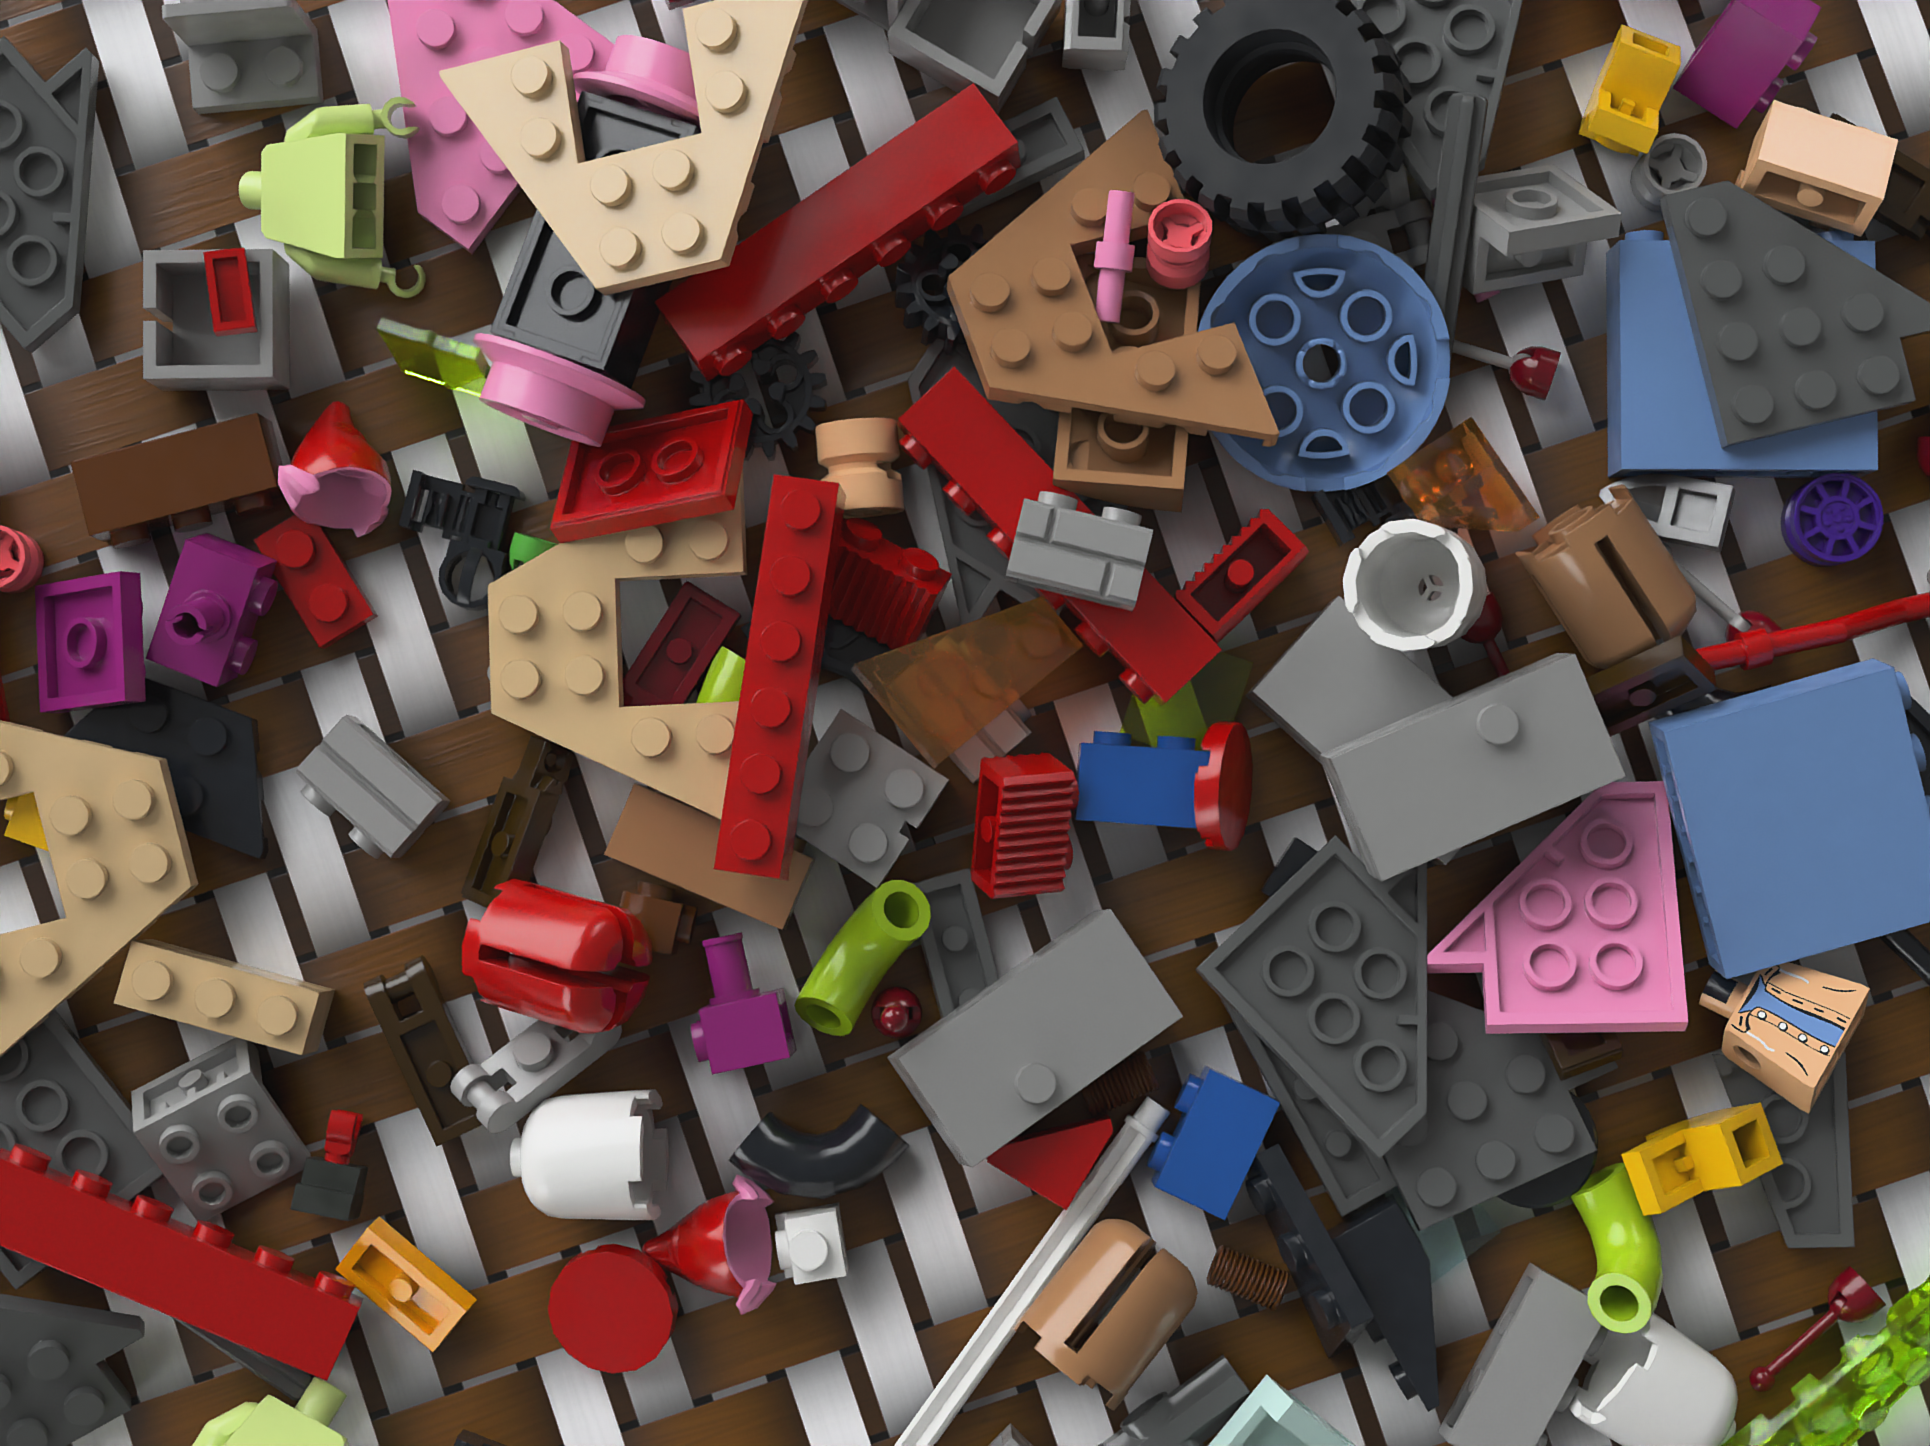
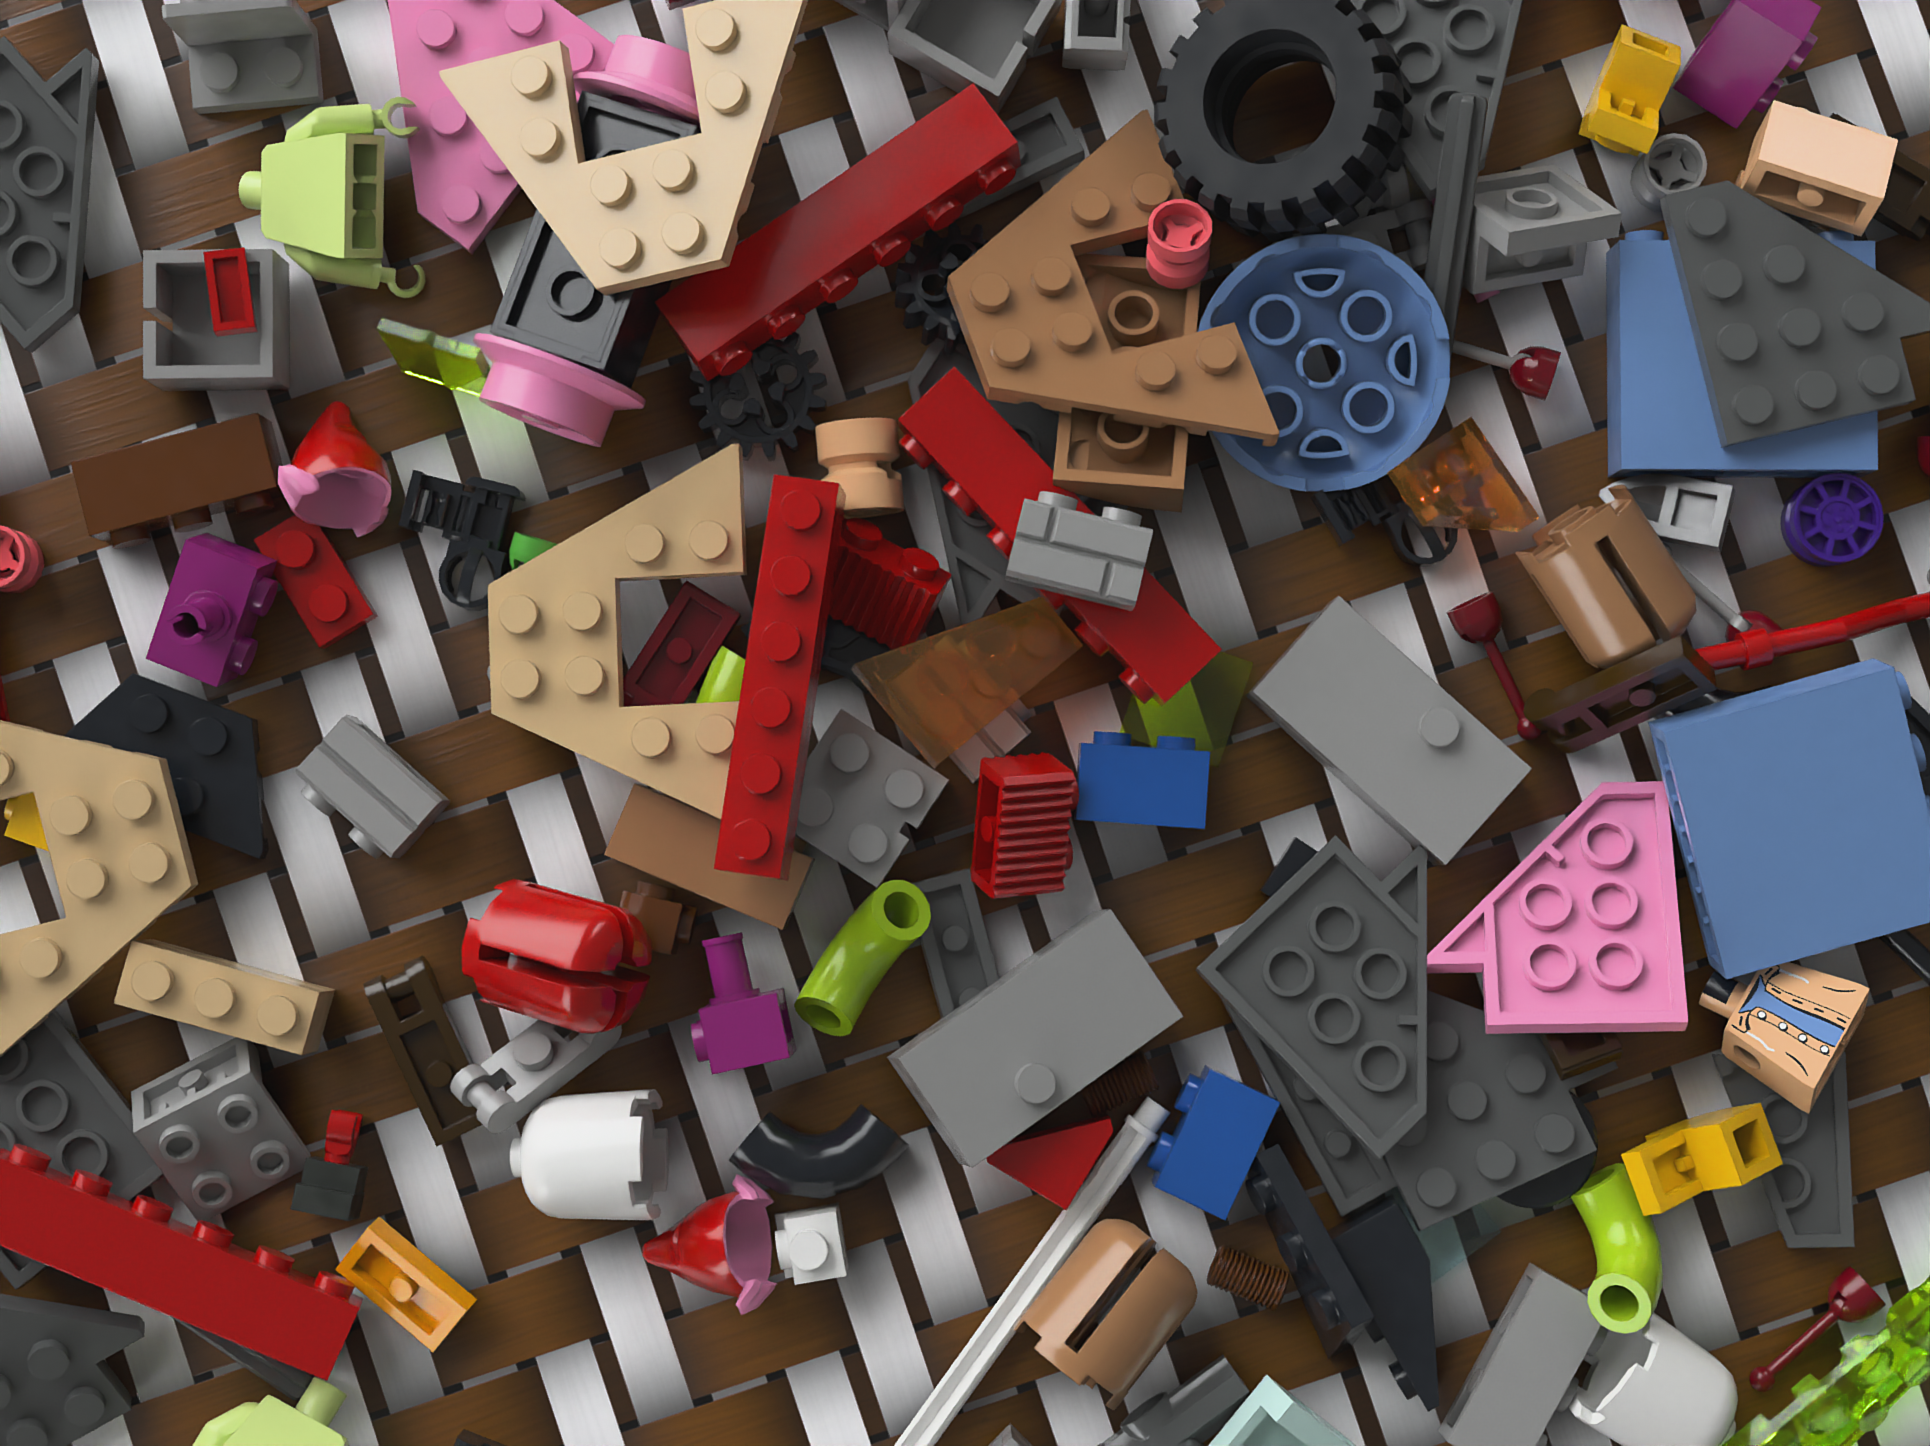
(90, 642): magenta plate -> none
(518, 821): dark brown hinge -> none
(612, 1308): red tile -> none
(654, 472): red tile -> none
(895, 1020): dark red hinge -> none
(1114, 256): bright pink bar -> none
(1224, 786): red tile -> none
(1241, 575): red brick -> none
(1388, 579): white cylinder -> none
(1472, 765): light grey brick -> none

